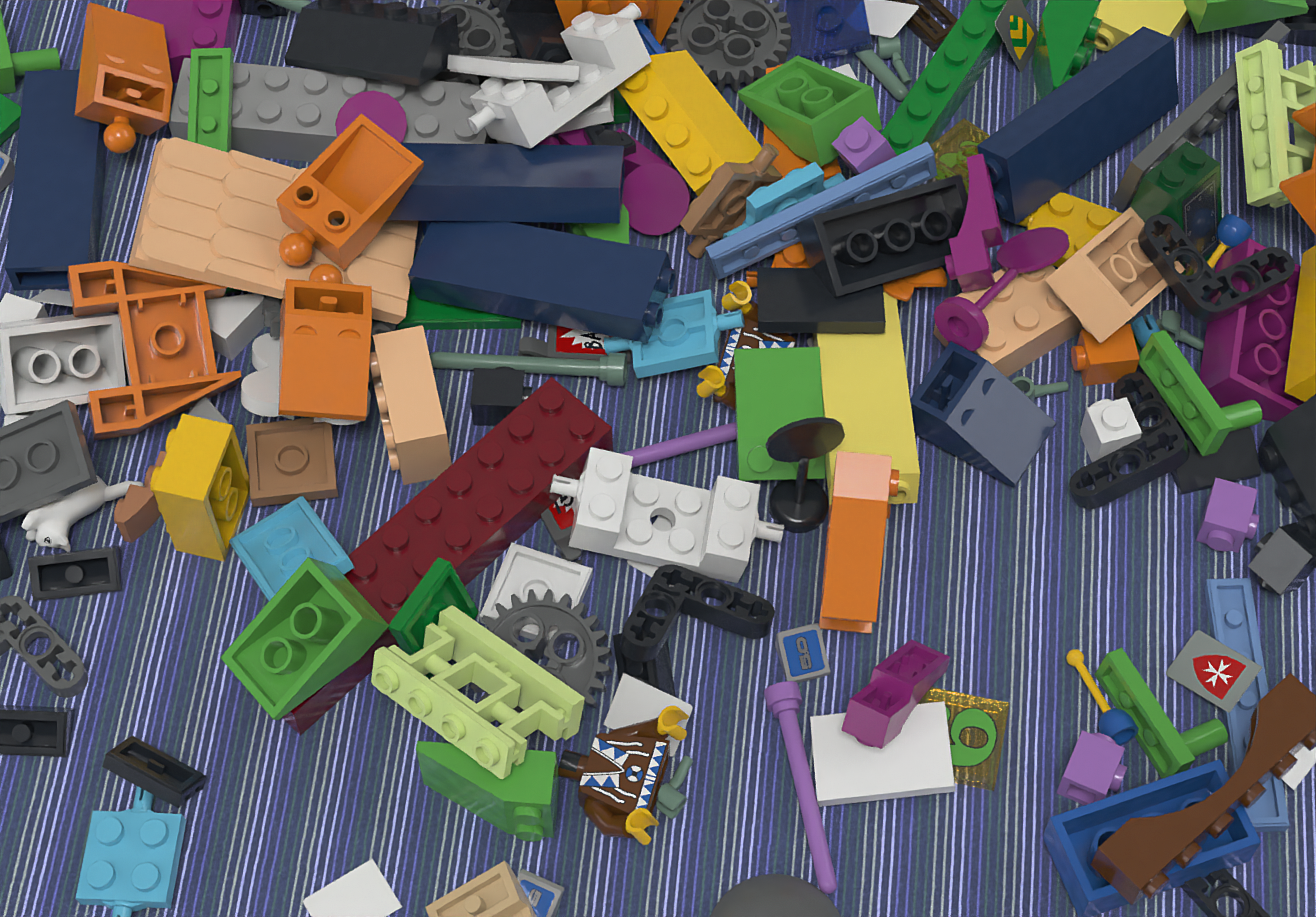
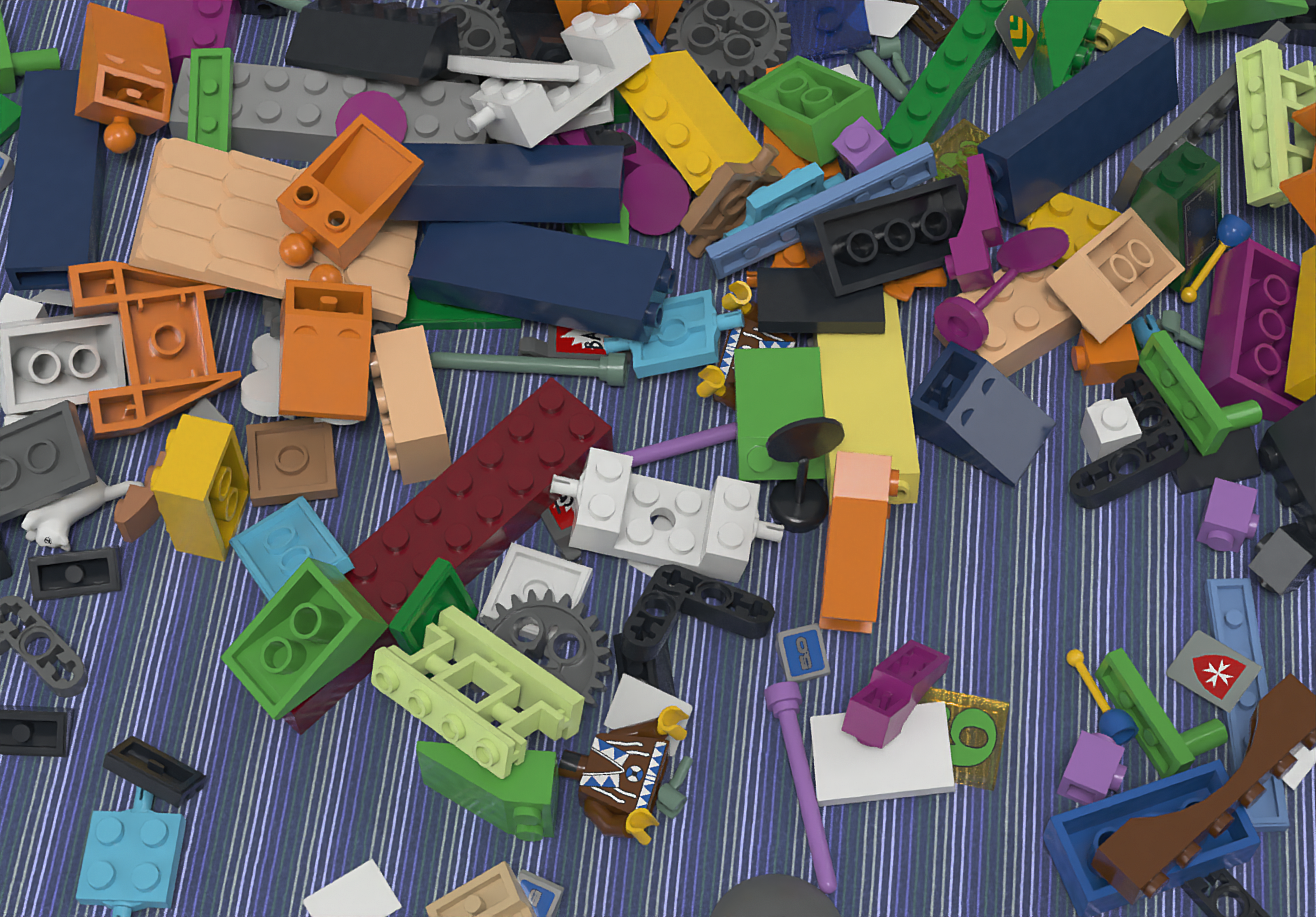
(234, 322): white slope -> none
(497, 394): black brick -> none
(1039, 390): sand green hand -> none
(1205, 281): black beam -> none

